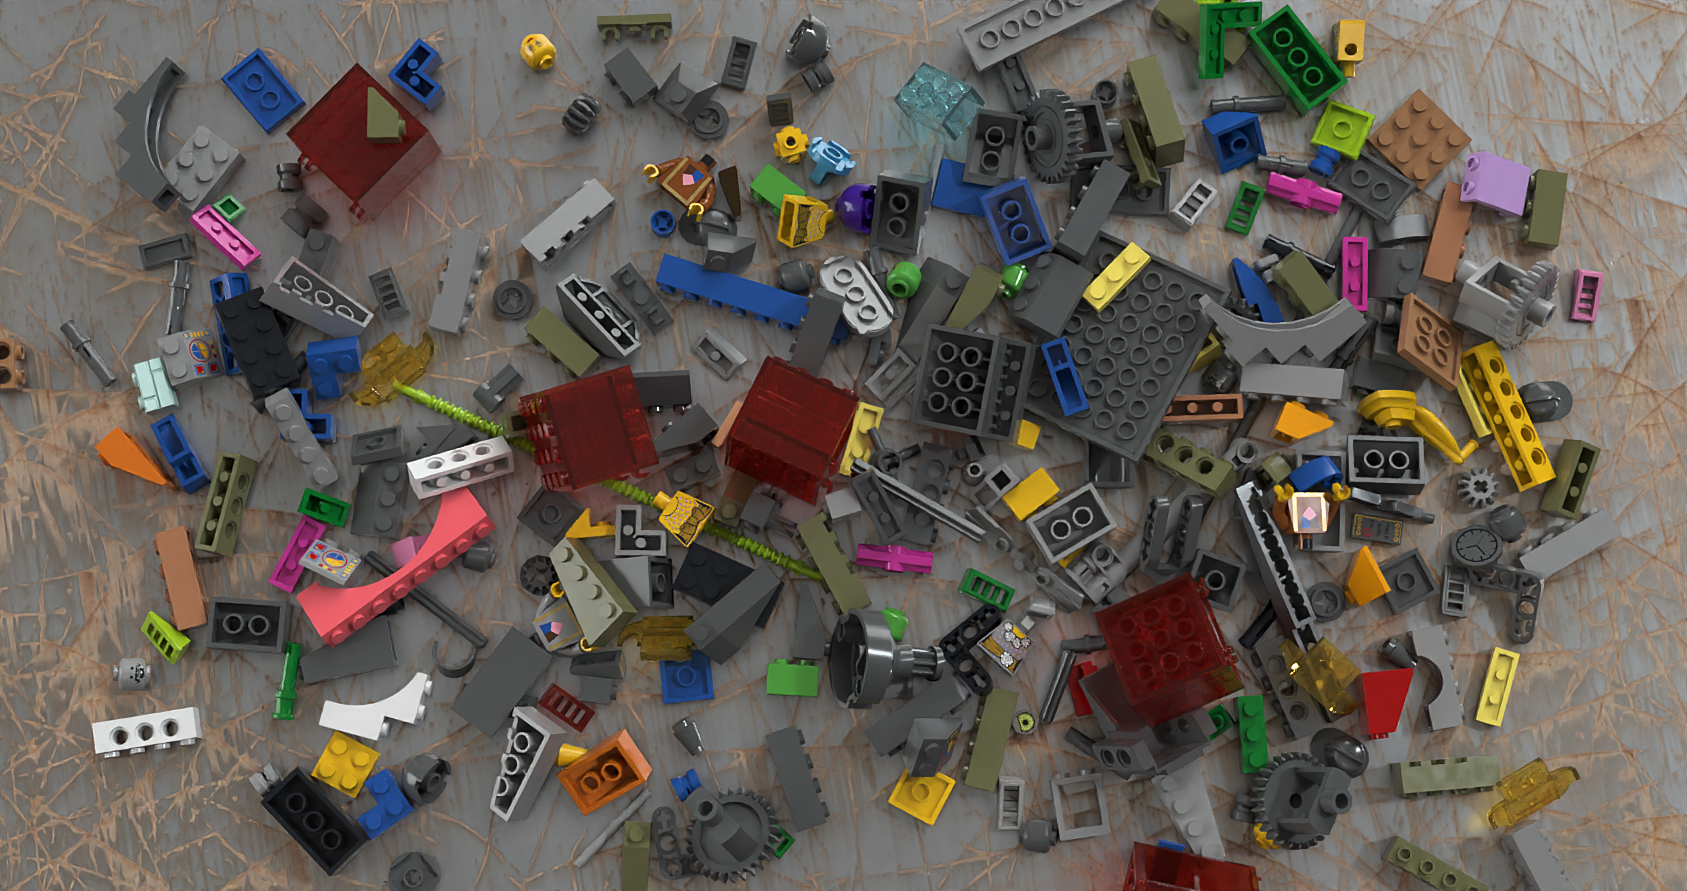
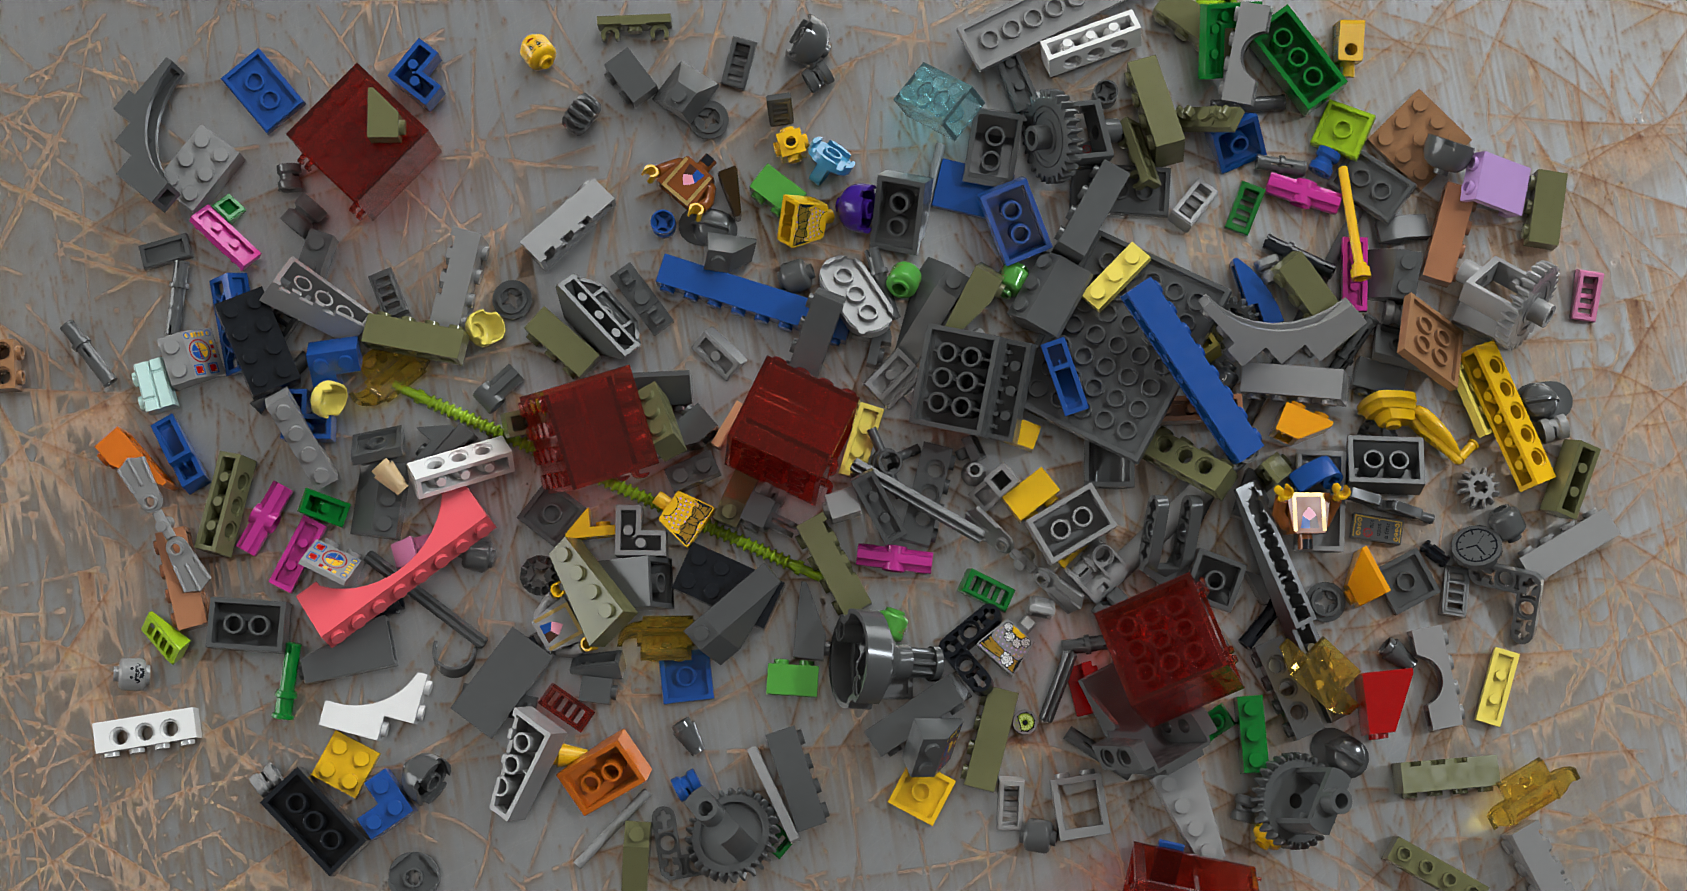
(186, 564): none -> light grey piece
(264, 518): none -> dark pink piece
(328, 398): none -> light yellow hair
(390, 476): none -> tan cone
(415, 338): none -> olive brick
(485, 328): none -> light yellow hair
(661, 422): none -> olive brick
(773, 794): none -> light grey tile
(1091, 43): none -> white brick
(1192, 370): none -> blue brick
(1209, 118): none -> olive plate
(1251, 22): none -> light grey arch
(1360, 270): none -> yellow piece
(1435, 553): none -> black piece
(1446, 155): none -> dark grey cylinder
(1553, 428): none -> light grey wheel

